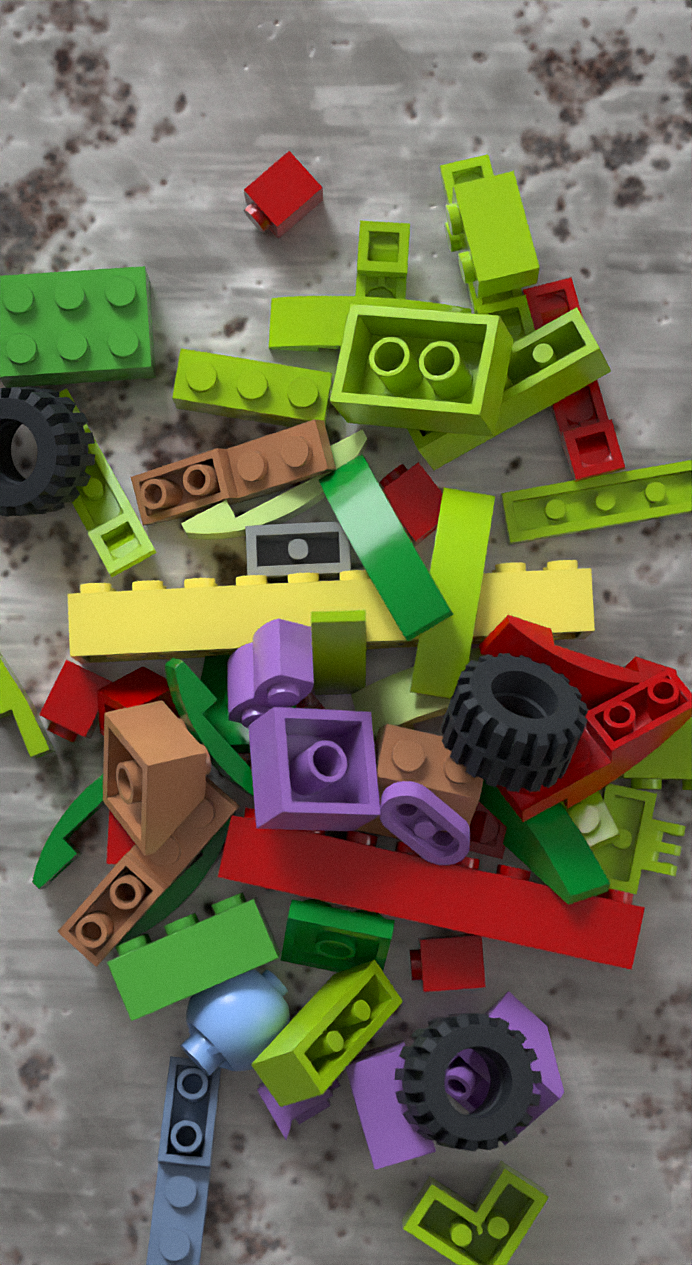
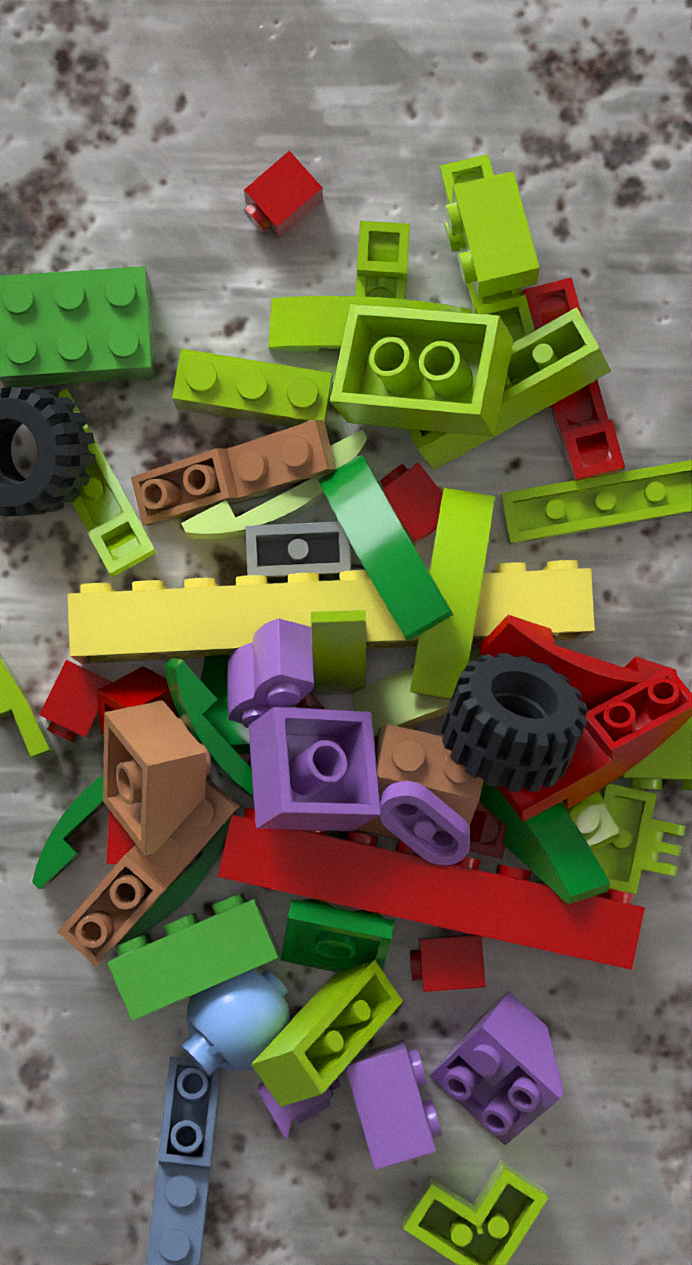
(509, 1081): black tyre -> none

